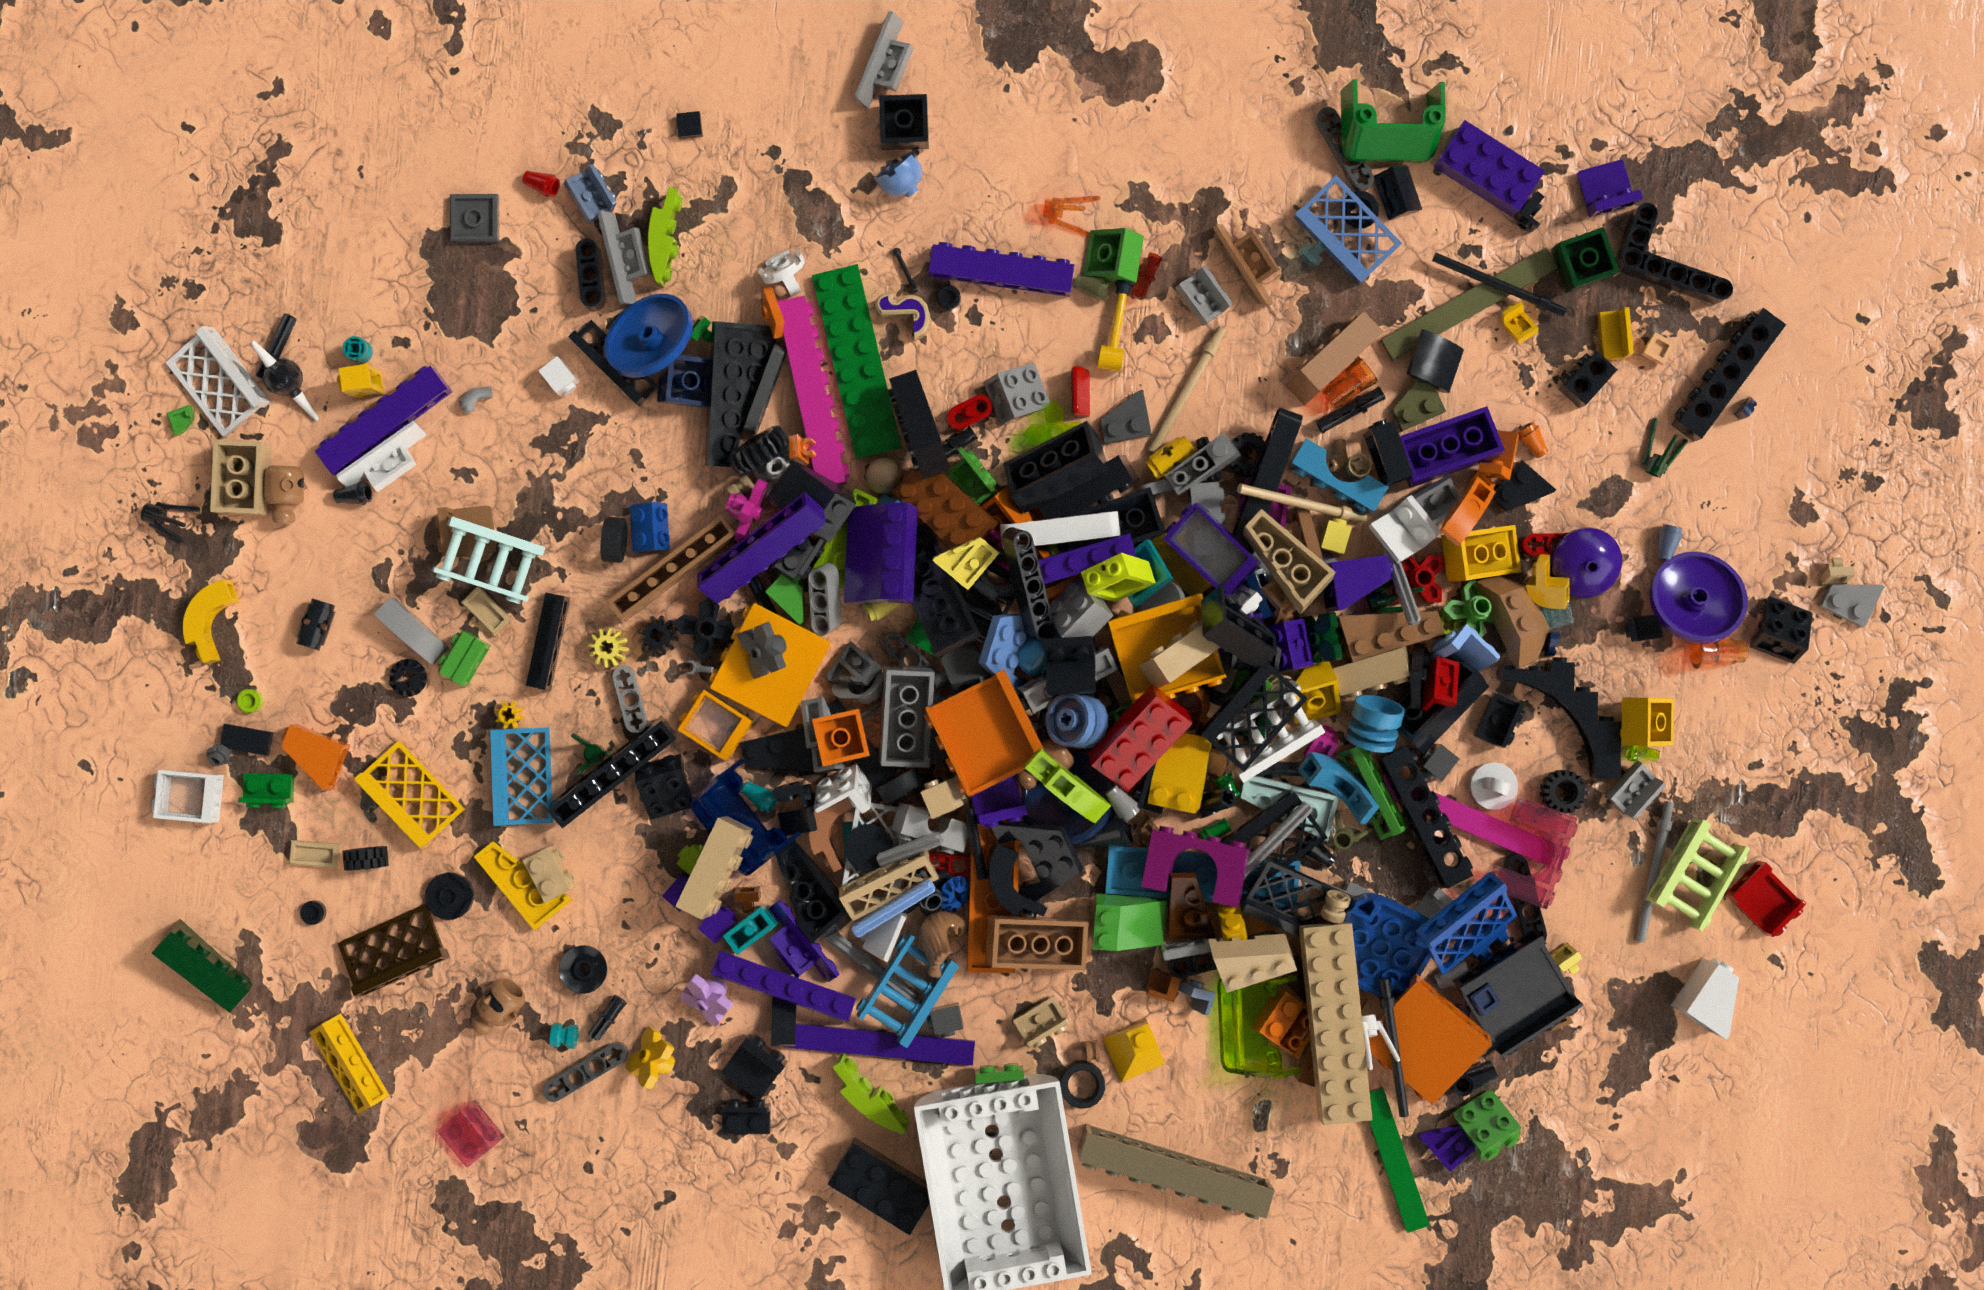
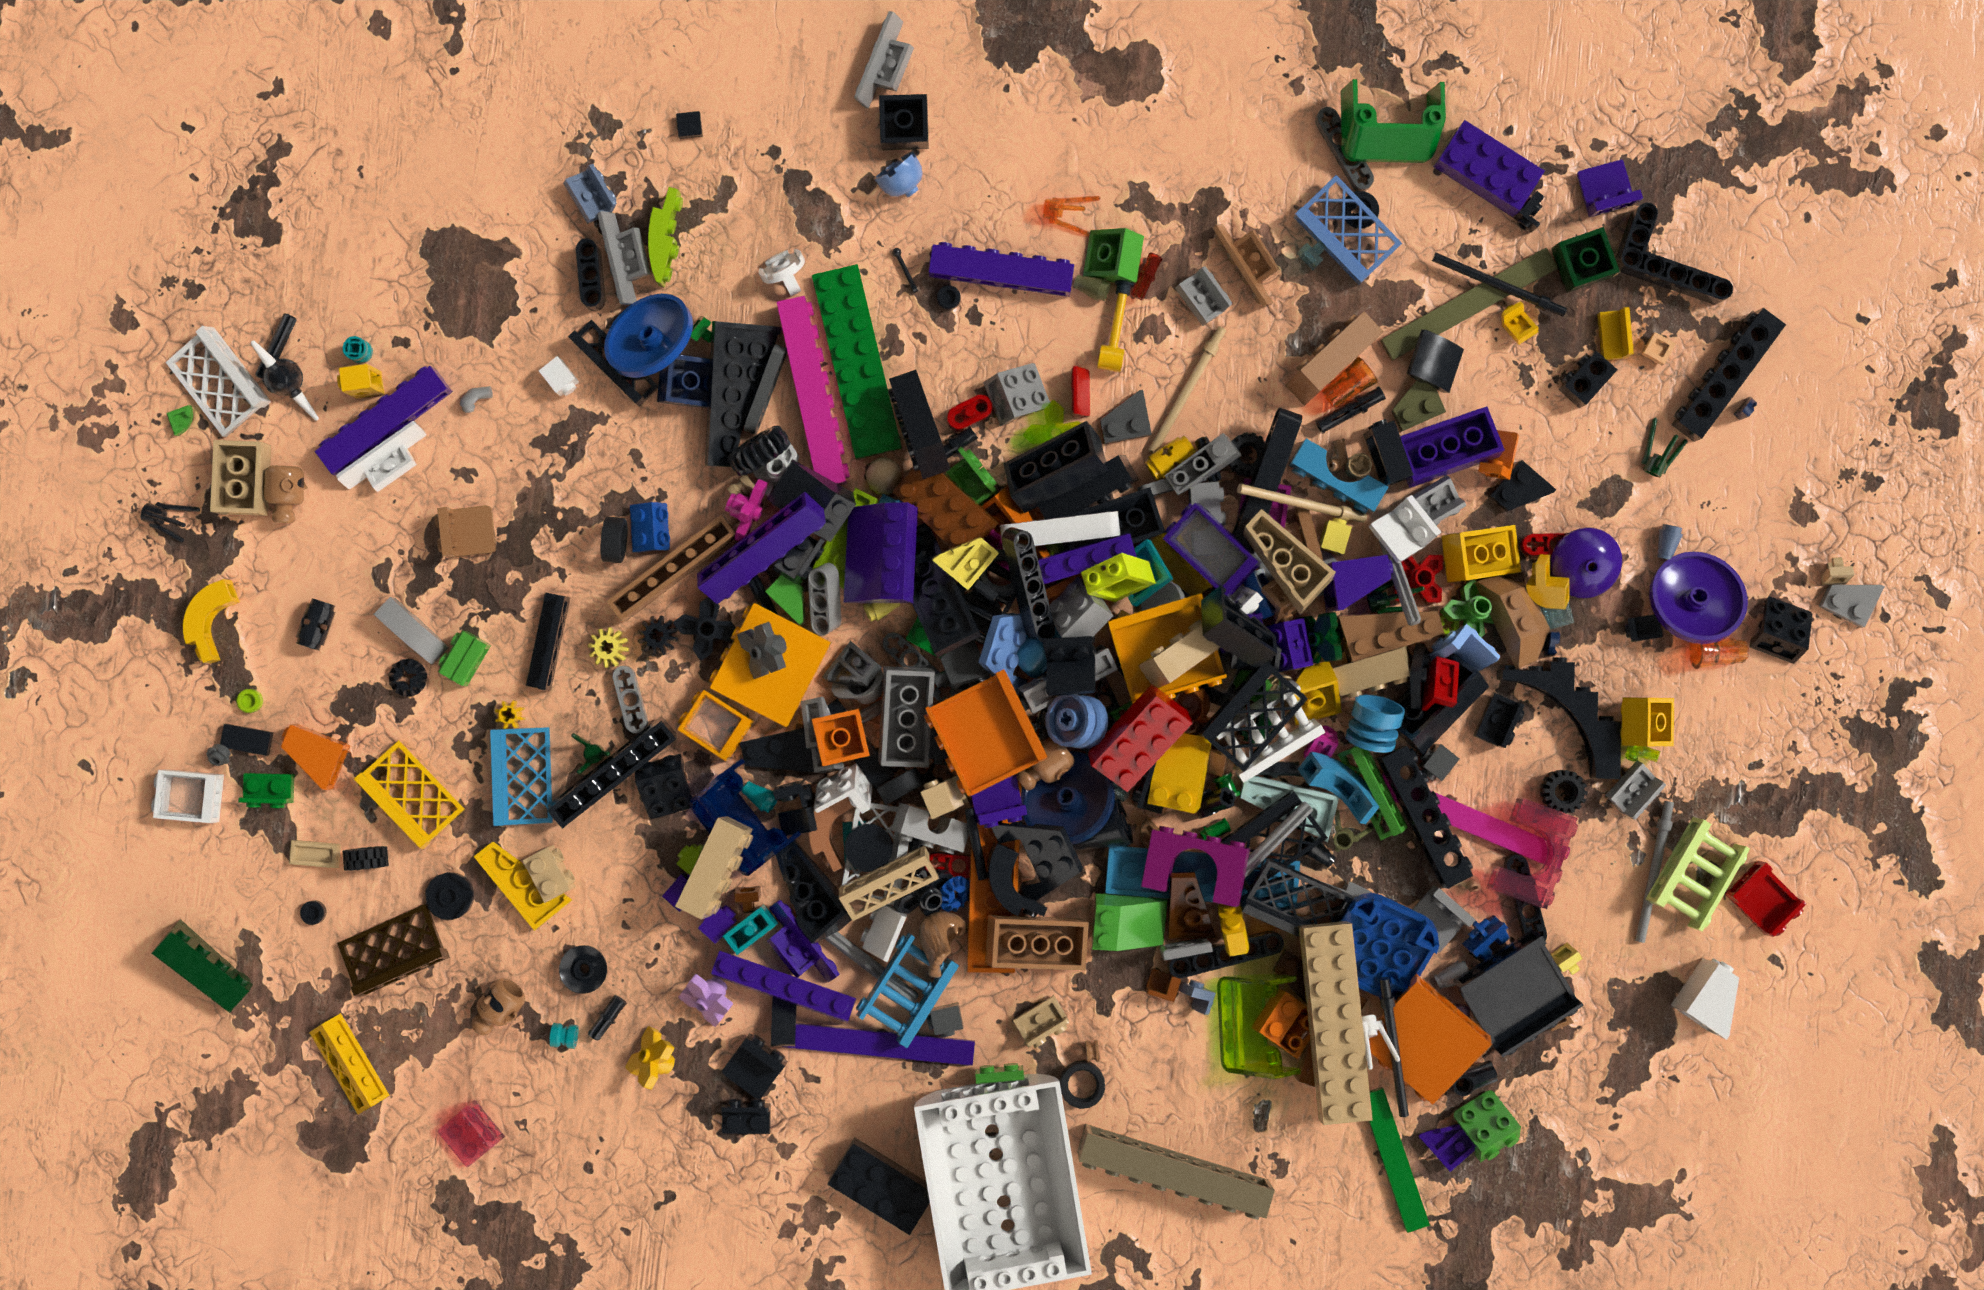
(357, 493): black cone -> none
(474, 218): dark grey tile -> none
(483, 536): light aqua fence -> none
(486, 610): tan tile -> none
(543, 183): red cone -> none
(584, 1069): dark grey beam -> none
(698, 668): light grey hand -> none
(771, 312): orange plate -> none
(799, 449): orange tile -> none
(874, 1104): lime slope -> none
(893, 908): light blue axle -> none
(903, 308): tan animal -> none
(909, 849): light grey axle -> none
(1067, 786): lime slope -> none
(1122, 803): light grey cone -> none
(1133, 1050): yellow slope -> none
(1253, 960): tan wedge -> none
(1335, 905): tan wheel -> none
(1397, 191): black panel -> none
(1460, 914): blue fence -> none
(1468, 508): orange slope -> none
(1483, 999): dark blue tile -> none
(1493, 786): white tile -> none
(1532, 438): orange cone -> none

